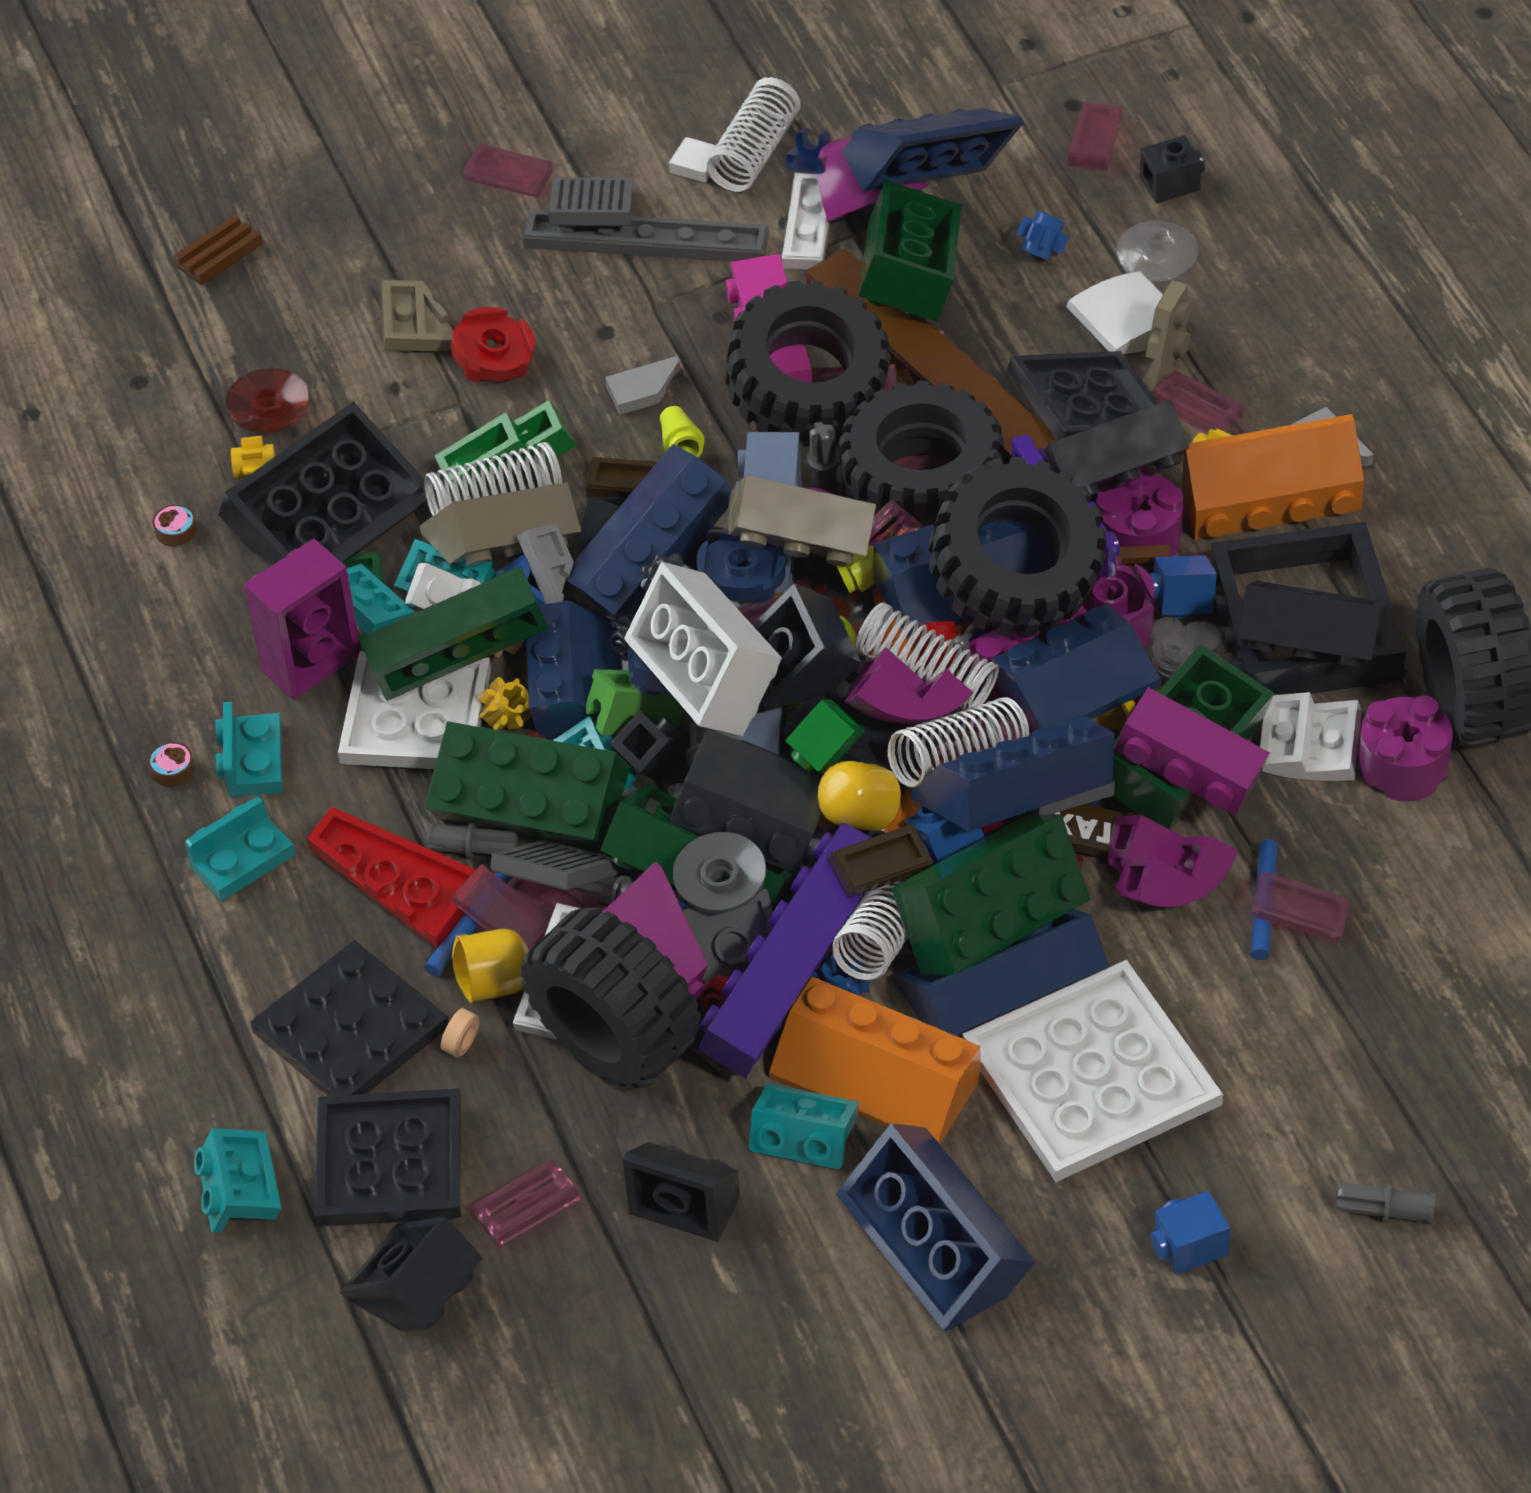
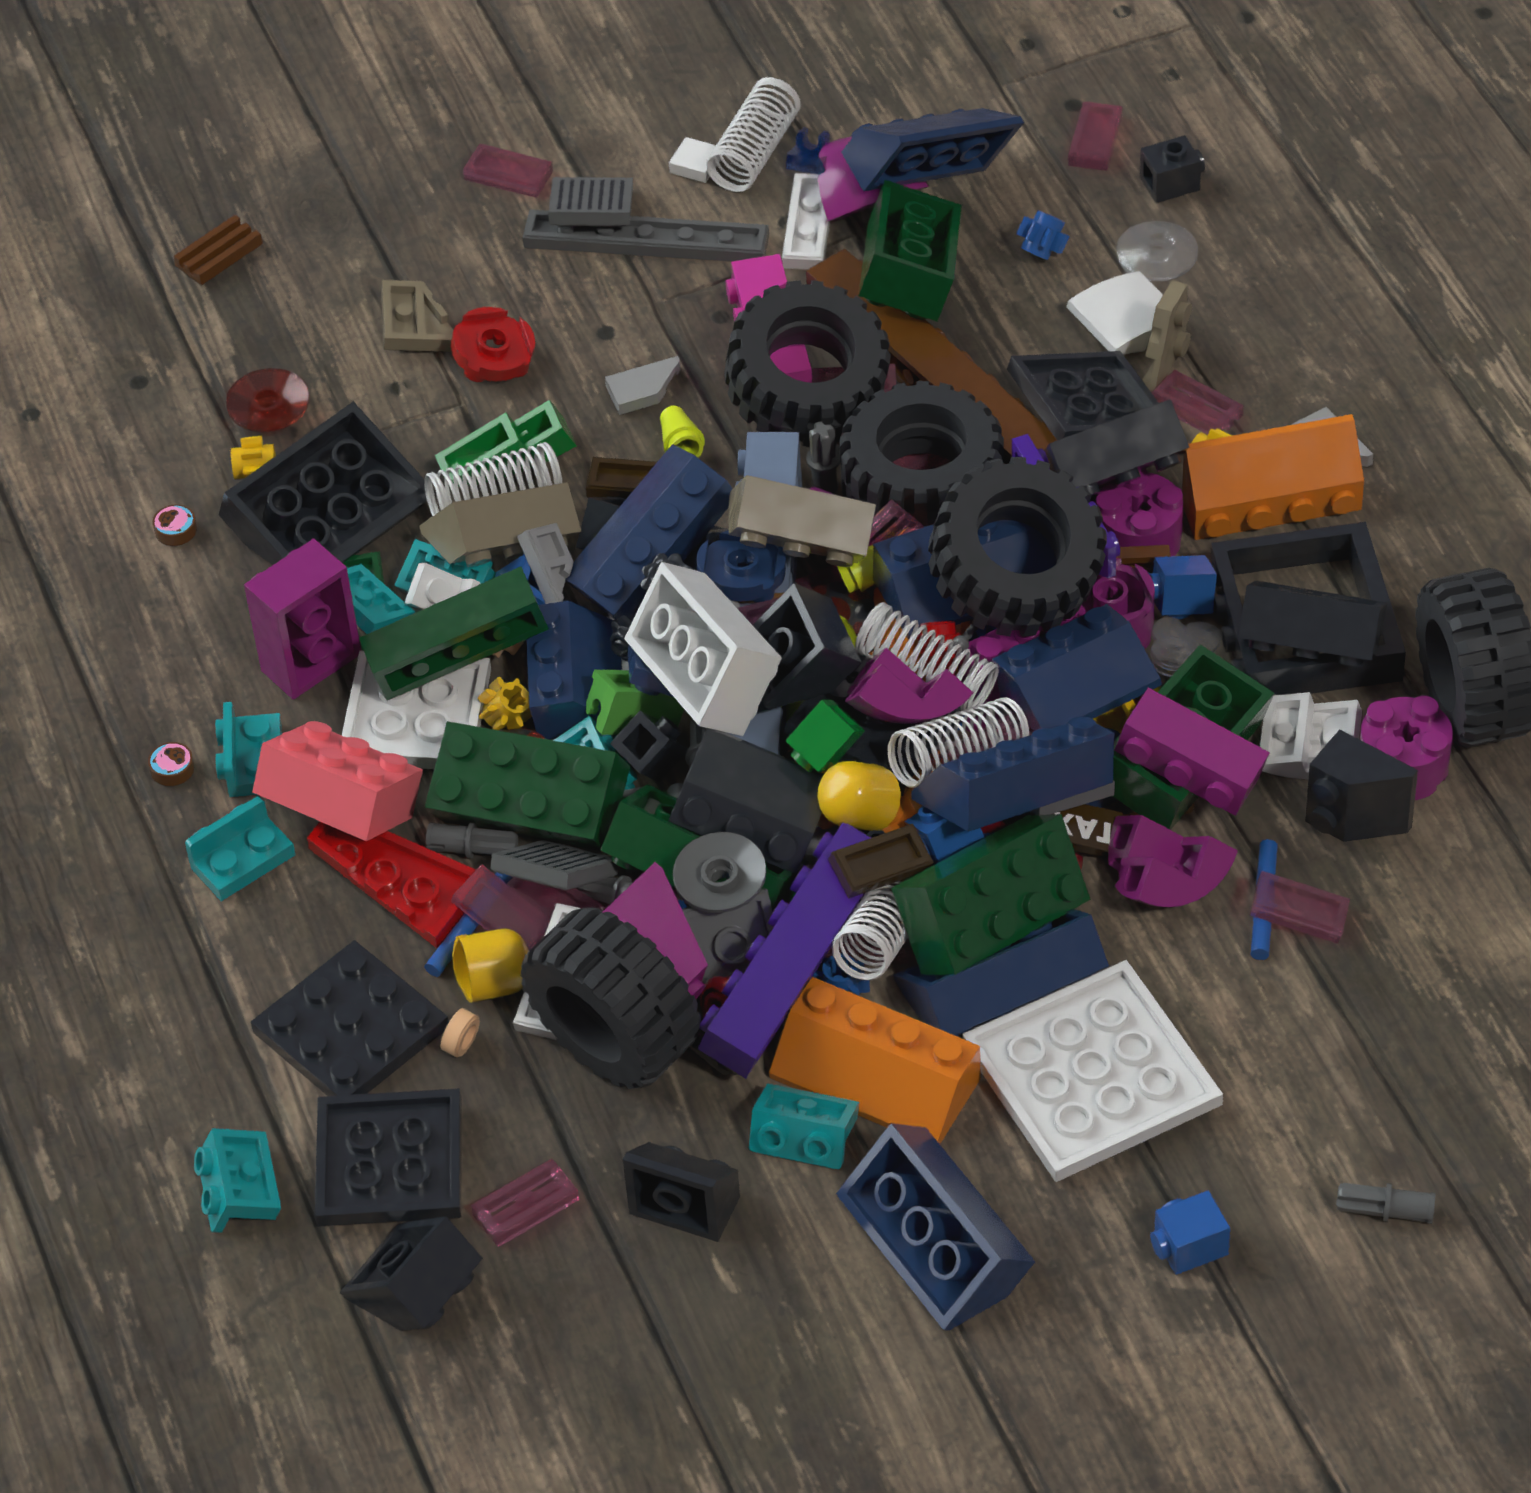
(337, 780): none -> coral brick
(1359, 791): none -> black slope

